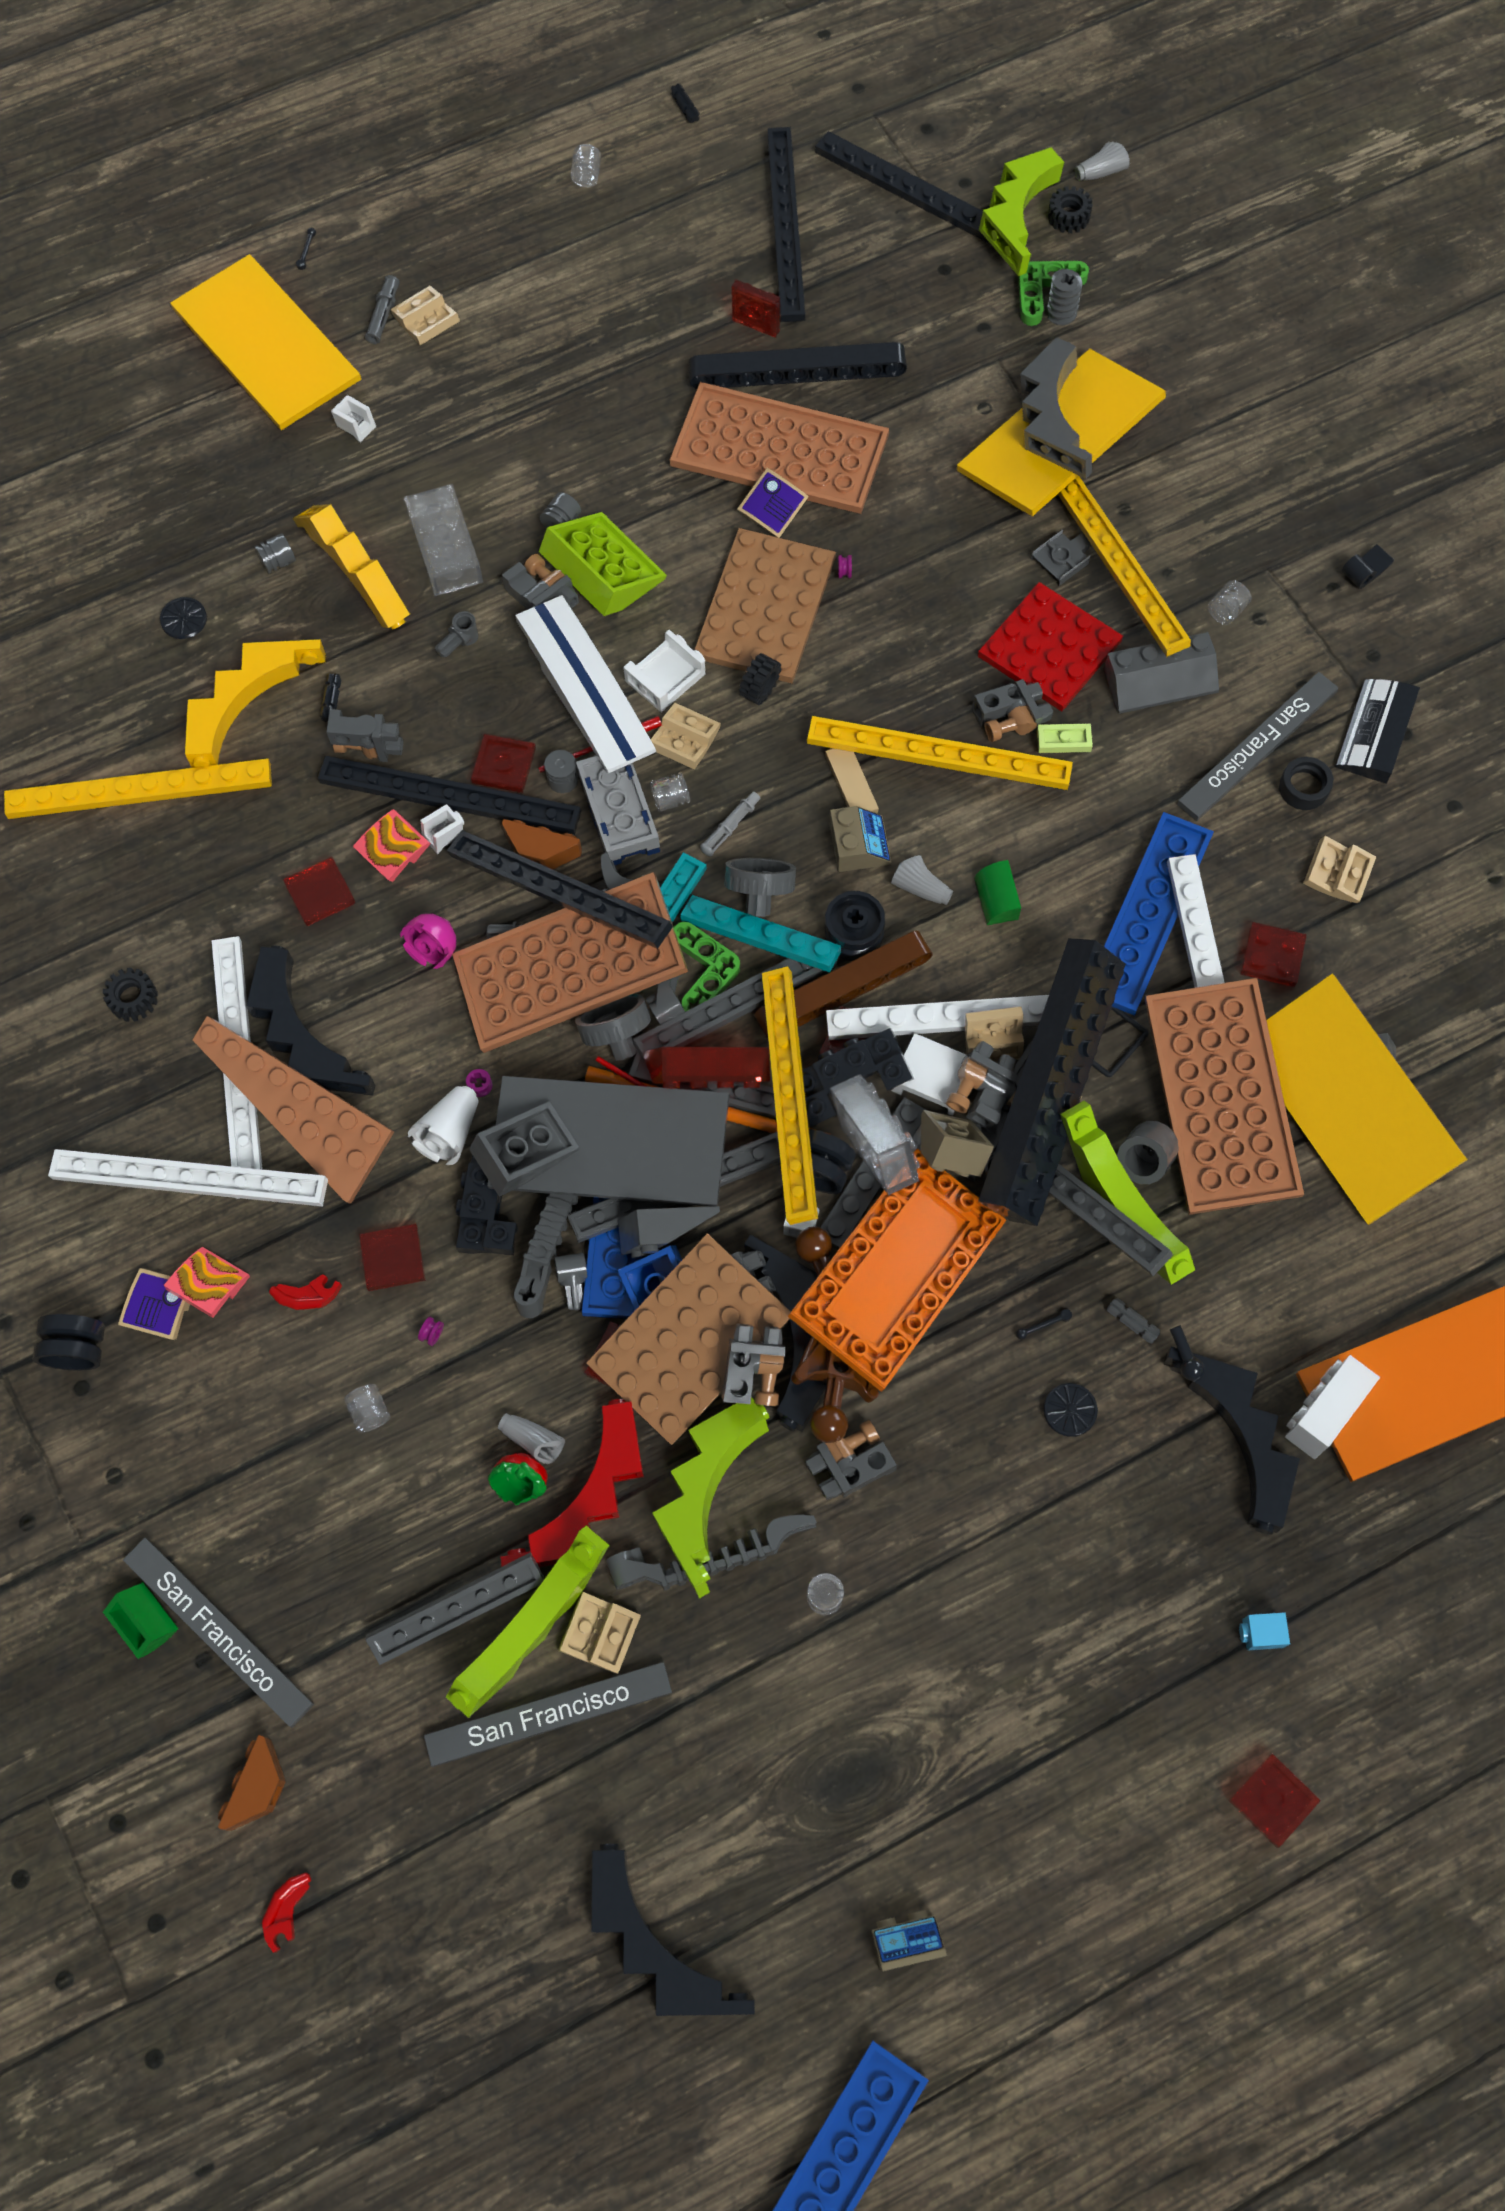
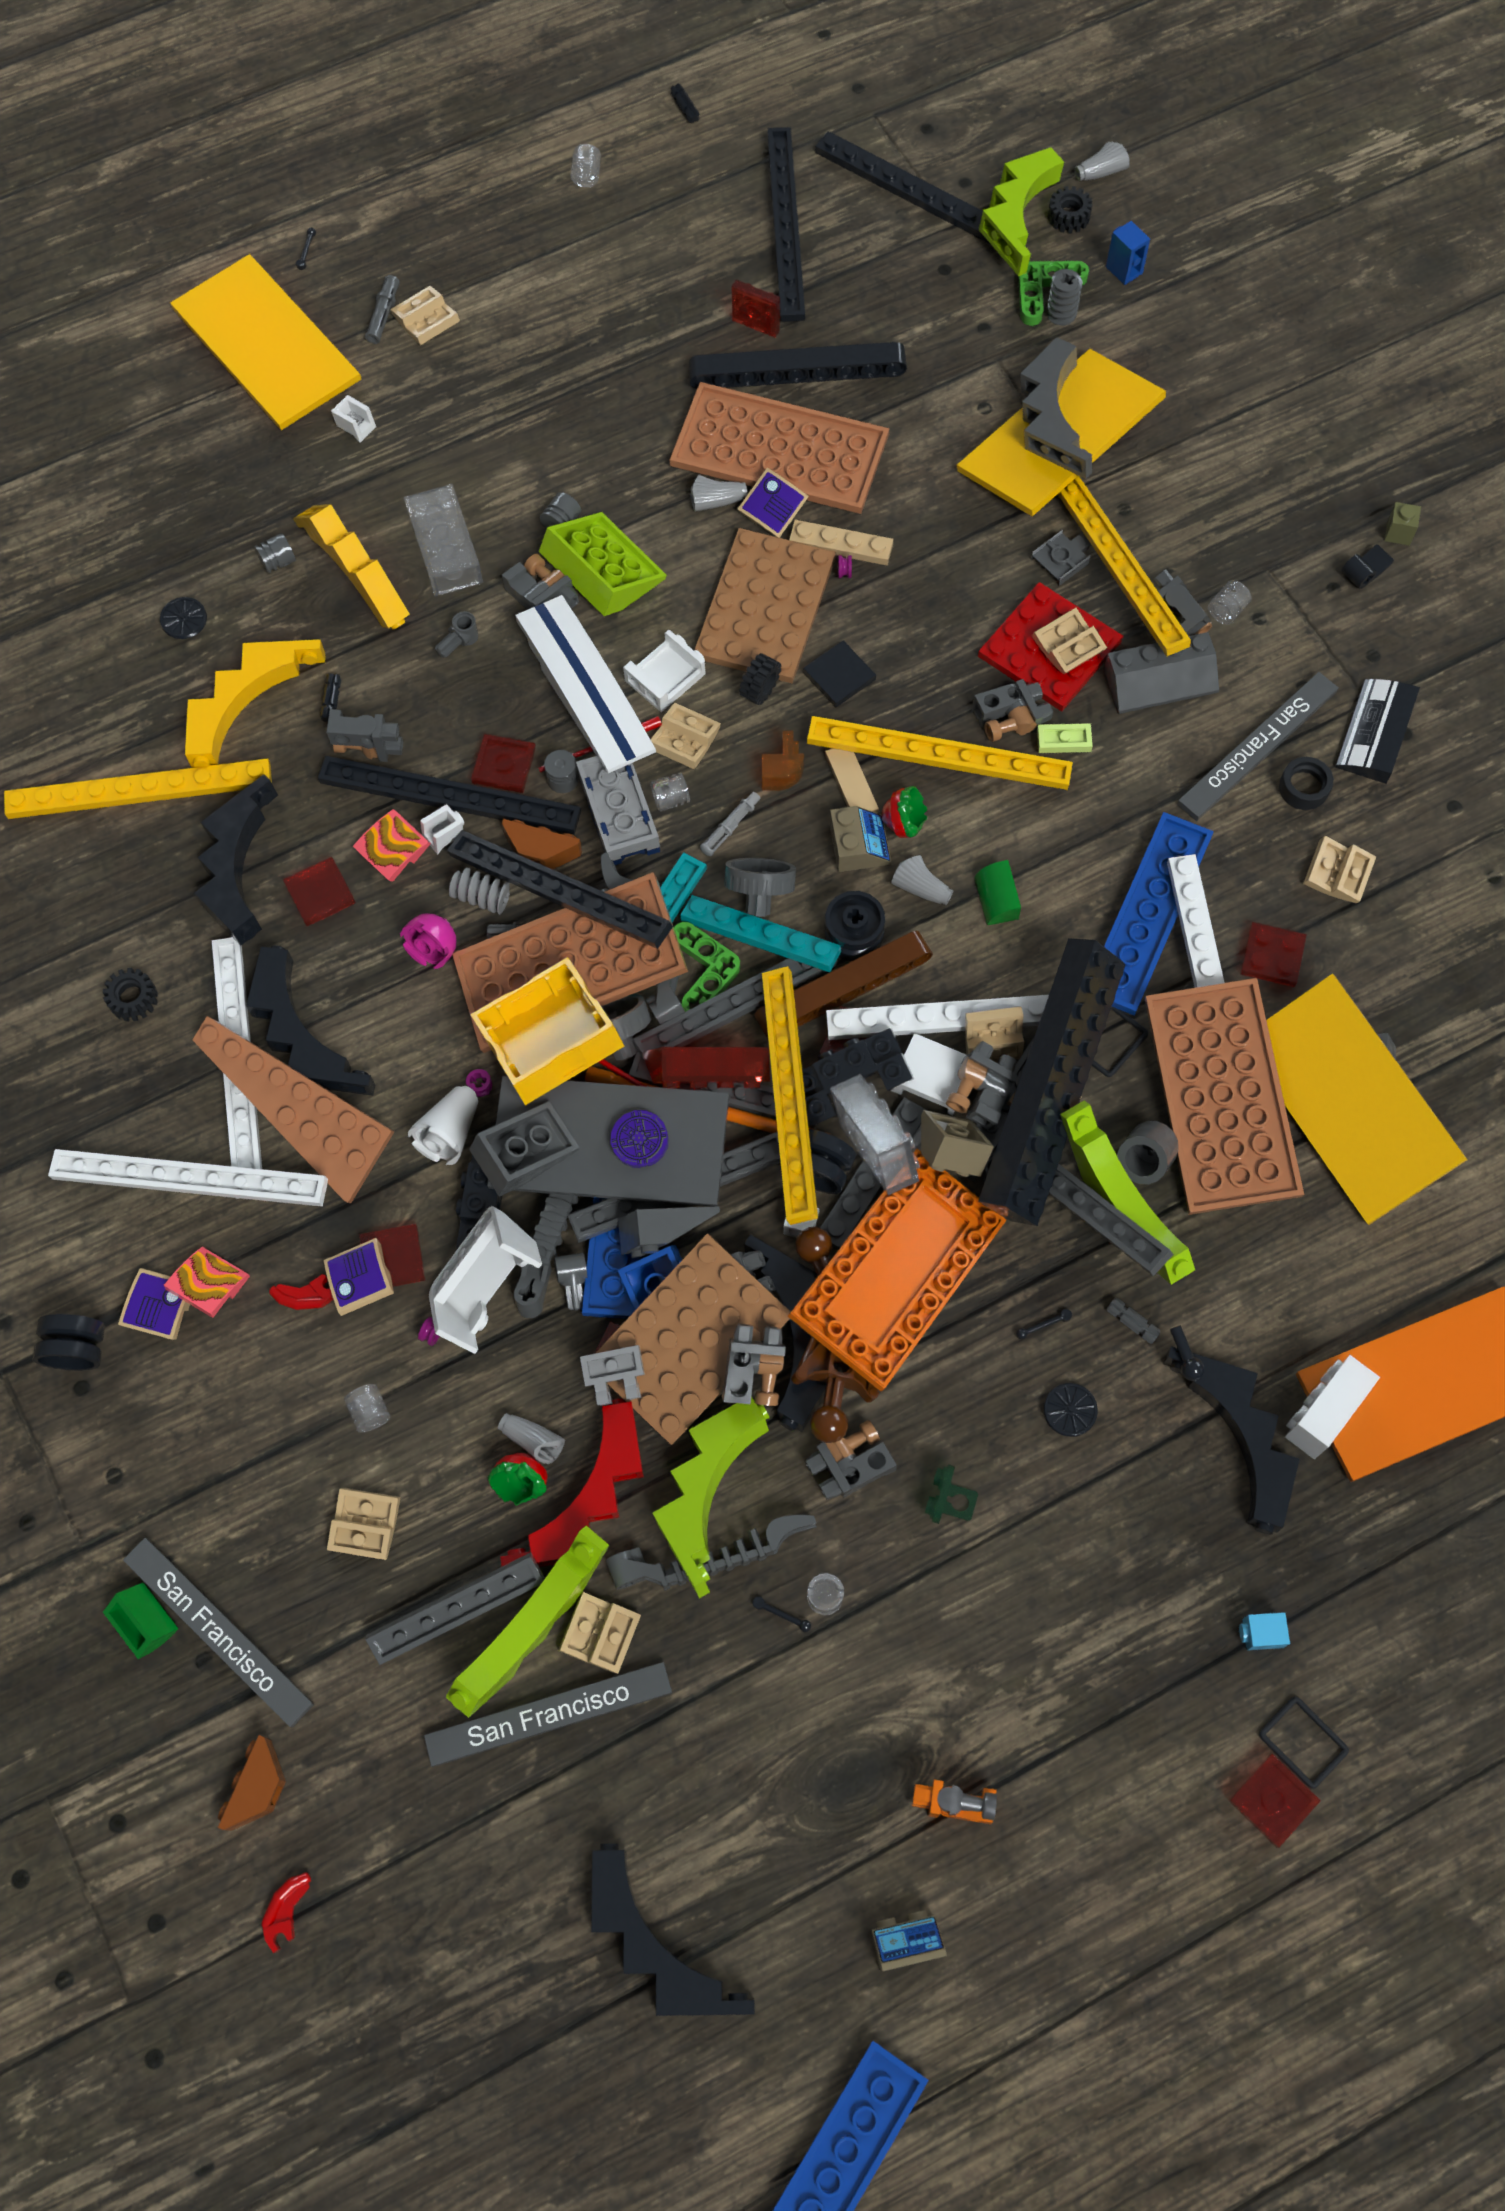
(232, 830): none -> black arch
(358, 1276): none -> slope
(363, 1523): none -> tan slope
(475, 1274): none -> white windscreen
(478, 891): none -> light grey piece
(547, 1031): none -> yellow tile
(613, 1366): none -> light grey plate
(639, 1139): none -> dark purple tile
(713, 494): none -> light grey piece
(759, 1604): none -> black hinge
(784, 769): none -> clear orange brick
(839, 673): none -> black tile
(843, 542): none -> tan plate
(905, 812): none -> green hair
(938, 1504): none -> clear green bracket
(954, 1803): none -> hips
(1069, 641): none -> tan slope
(1127, 252): none -> blue brick
(1183, 604): none -> dark grey hips
(1345, 1750): none -> black piece
(1402, 523): none -> olive brick

